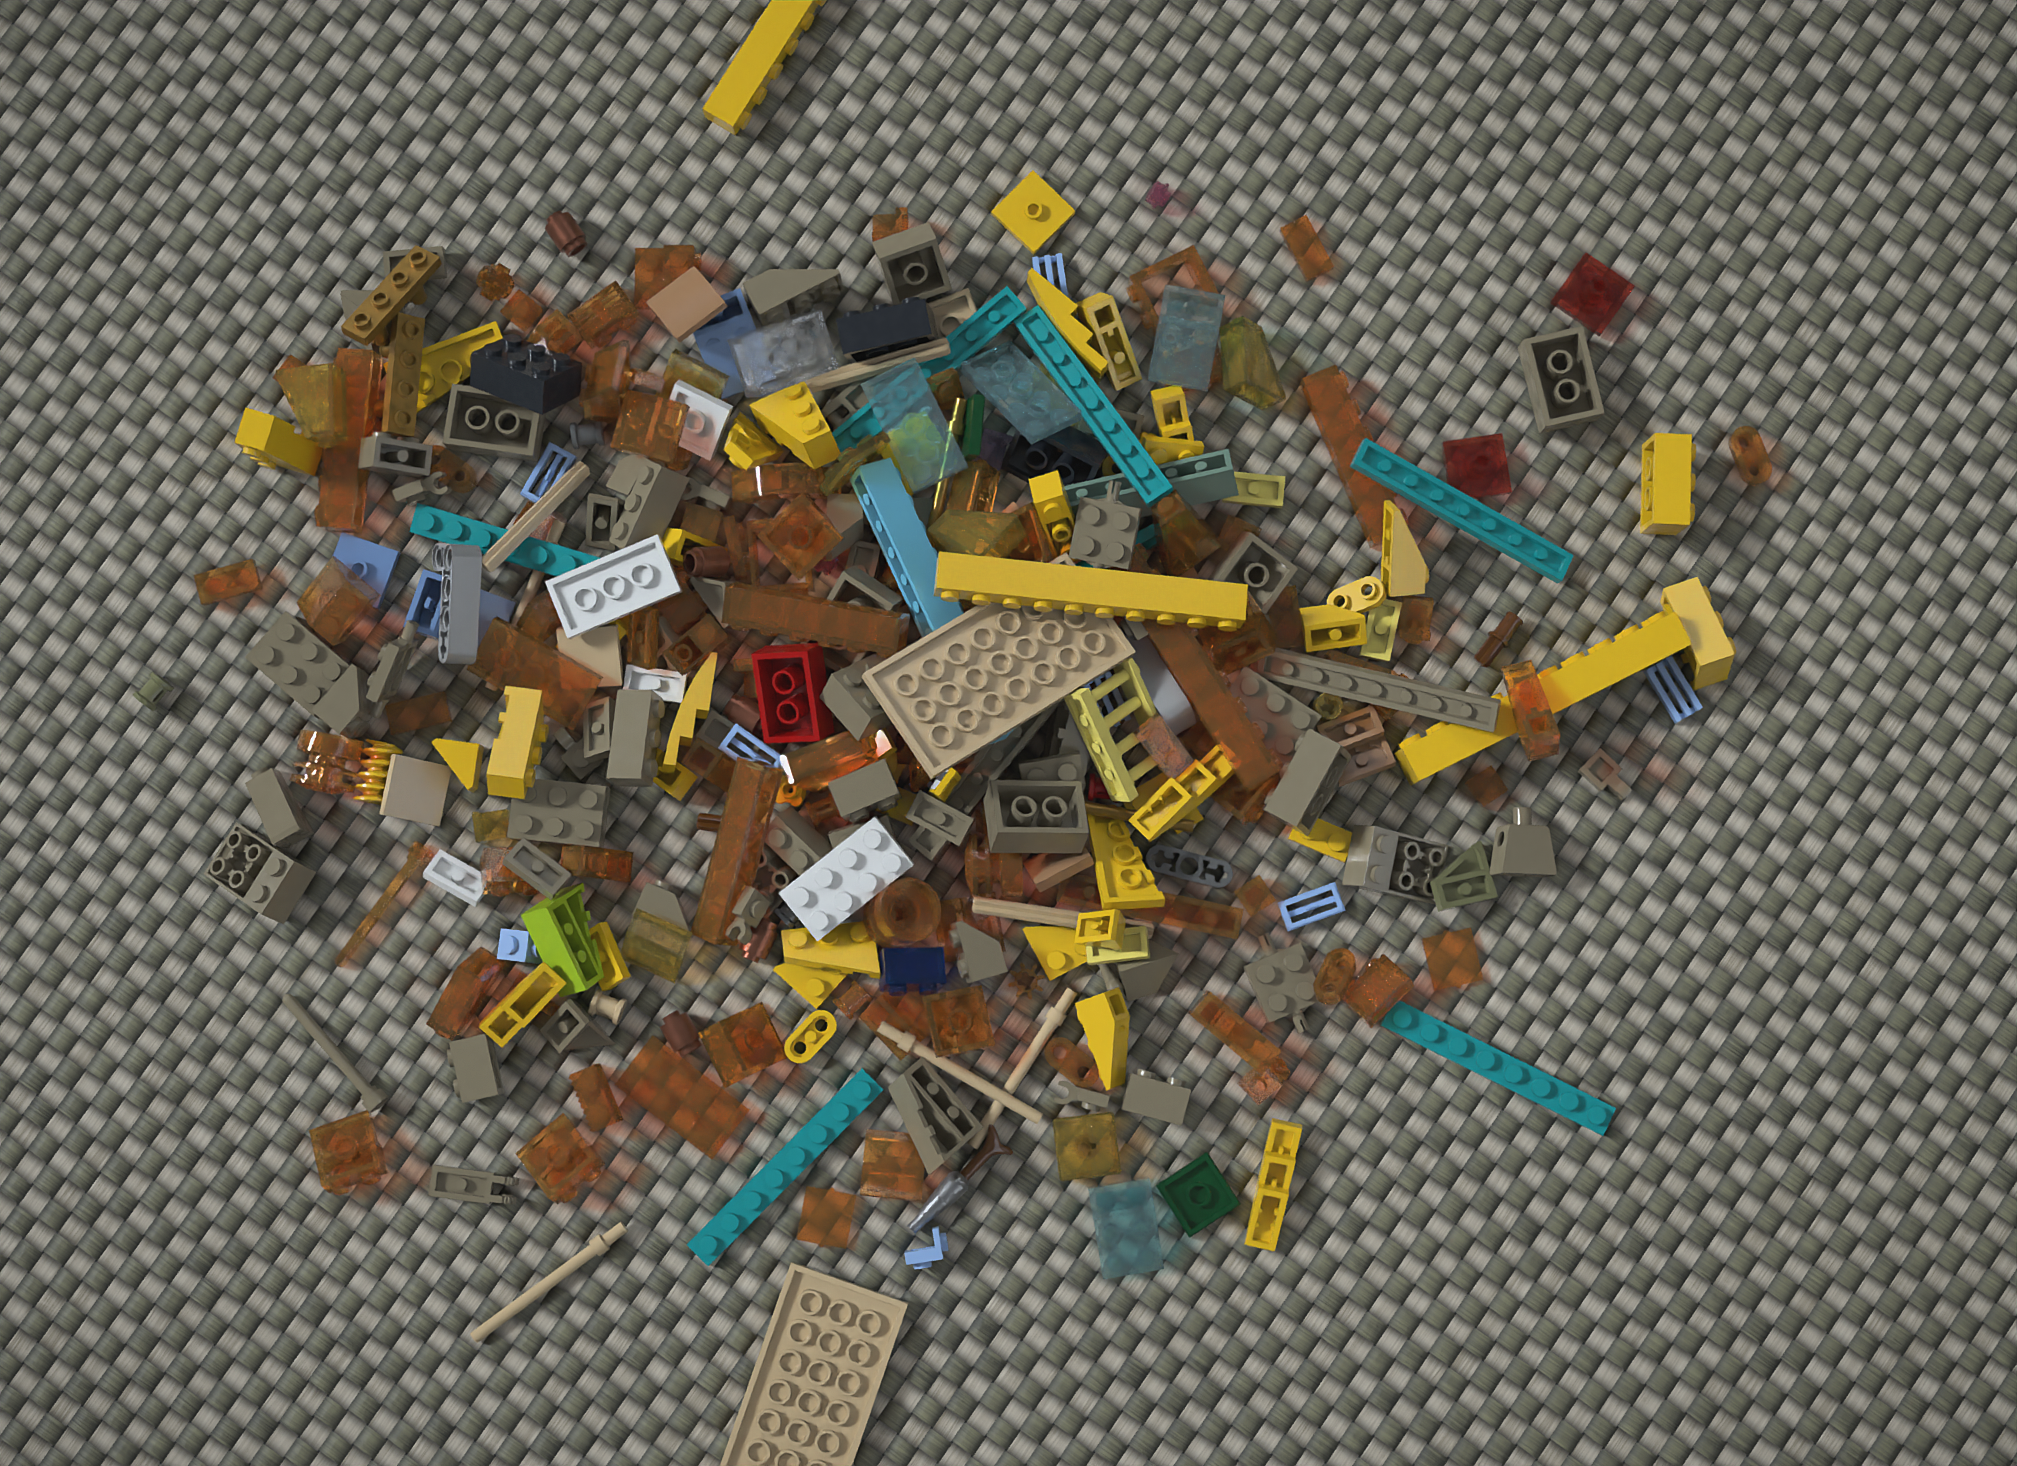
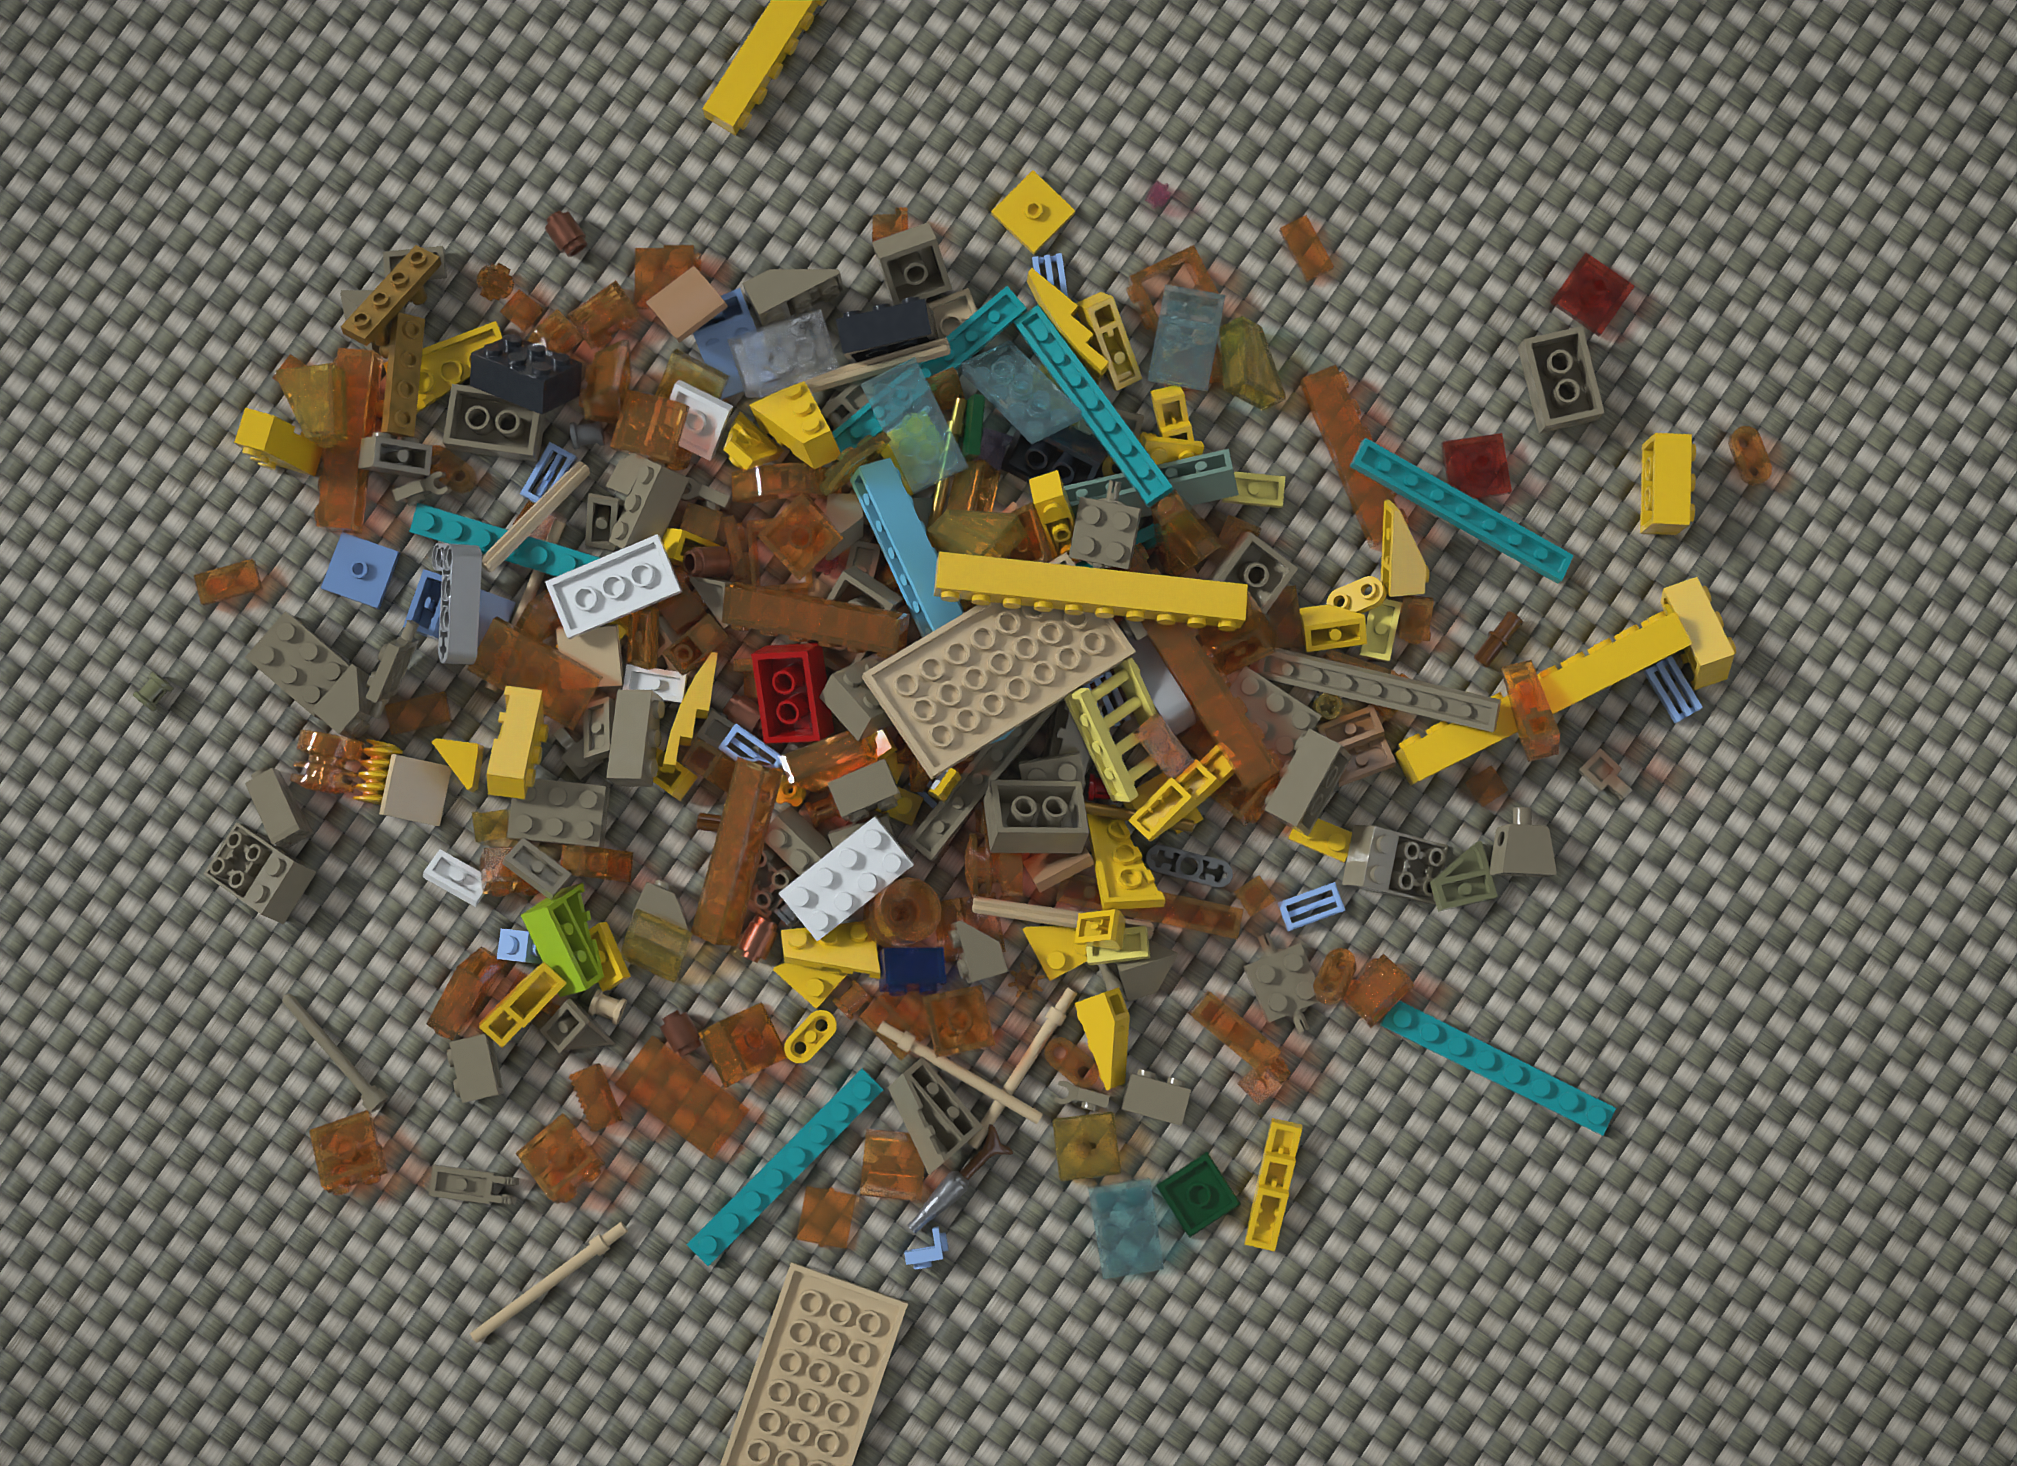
(336, 601): clear orange slope -> none
(417, 857): clear orange piece -> none
(646, 378): clear orange tile -> none
(748, 912): dark tan plate -> none
(940, 818): dark tan plate -> none
(1452, 959): clear orange piece -> none

